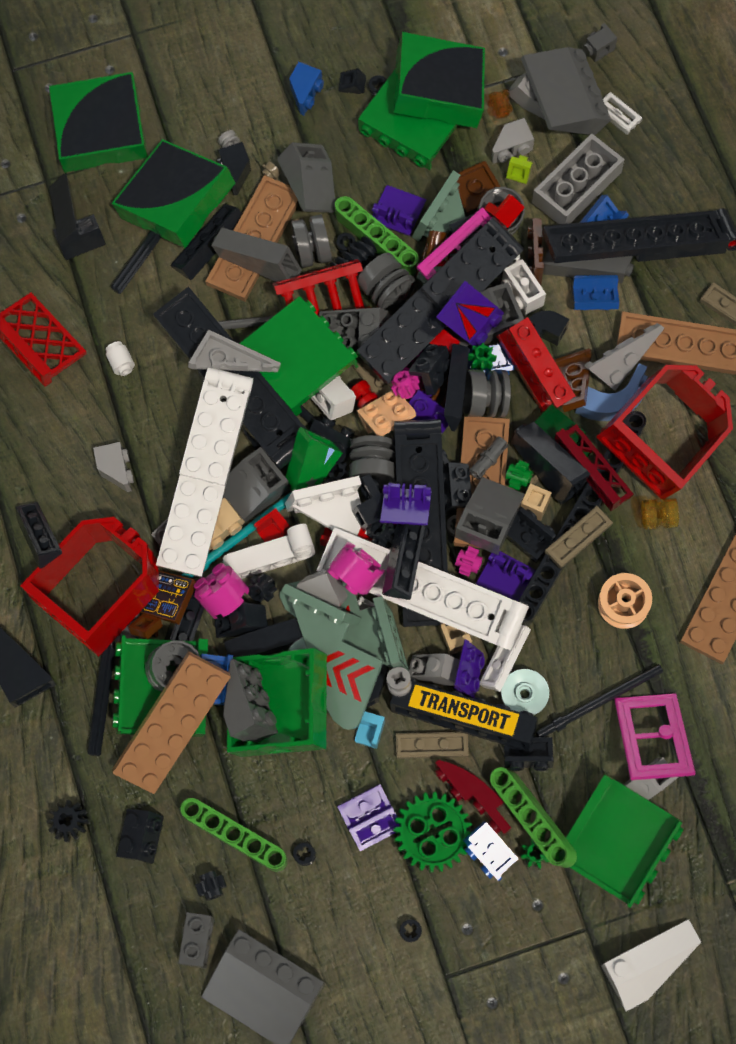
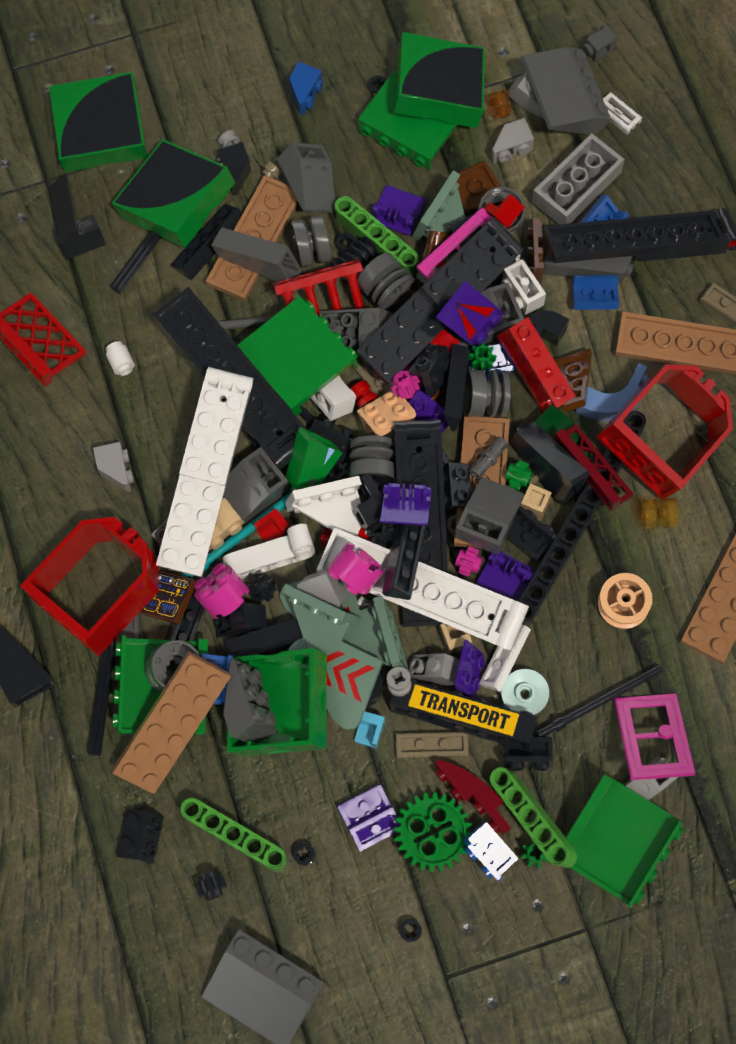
(38, 534): black slope -> none
(76, 824): black gear -> none
(145, 626): reddish brown tile -> none
(196, 940): dark grey brick -> none
(226, 354): light grey wing -> none
(352, 81): black slope -> none
(519, 169): lime tile -> none
(578, 537): dark tan tile -> none
(621, 360): light grey wing -> none
(646, 967): white wedge -> none

